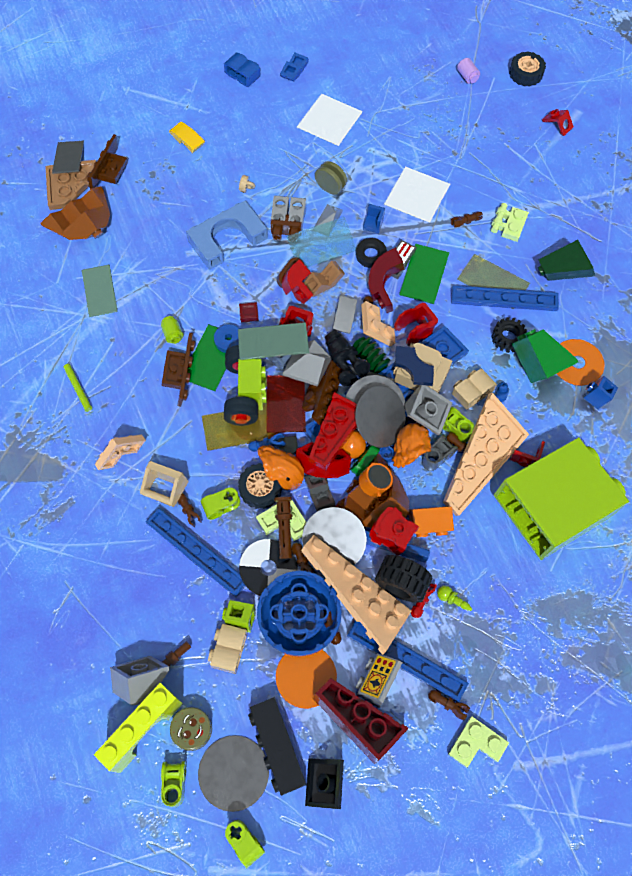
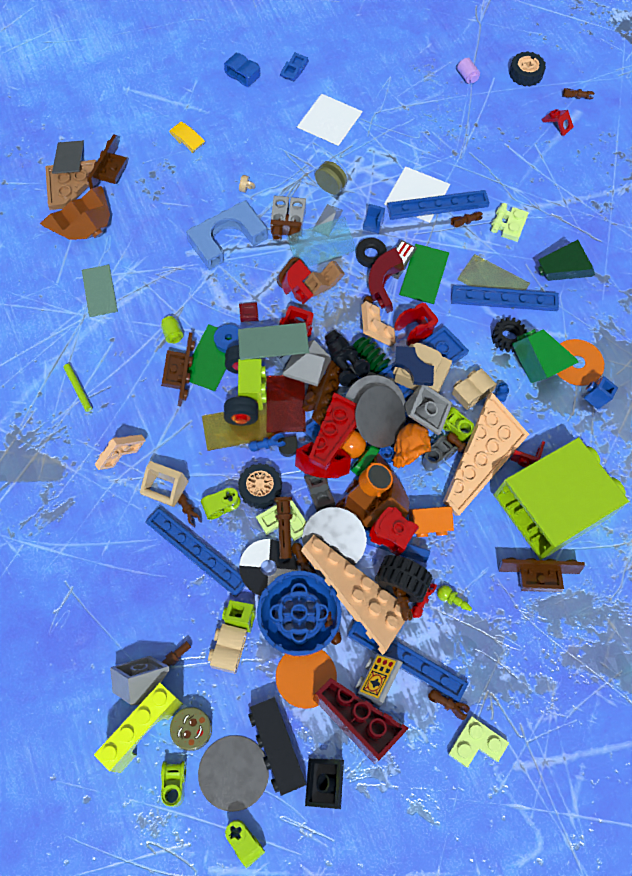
(280, 465): orange piece -> none
(344, 314): light grey slope -> none
(403, 601): none -> reddish brown piece
(438, 204): none -> blue tile
(541, 574): none -> reddish brown bracket
(567, 92): none -> reddish brown piece

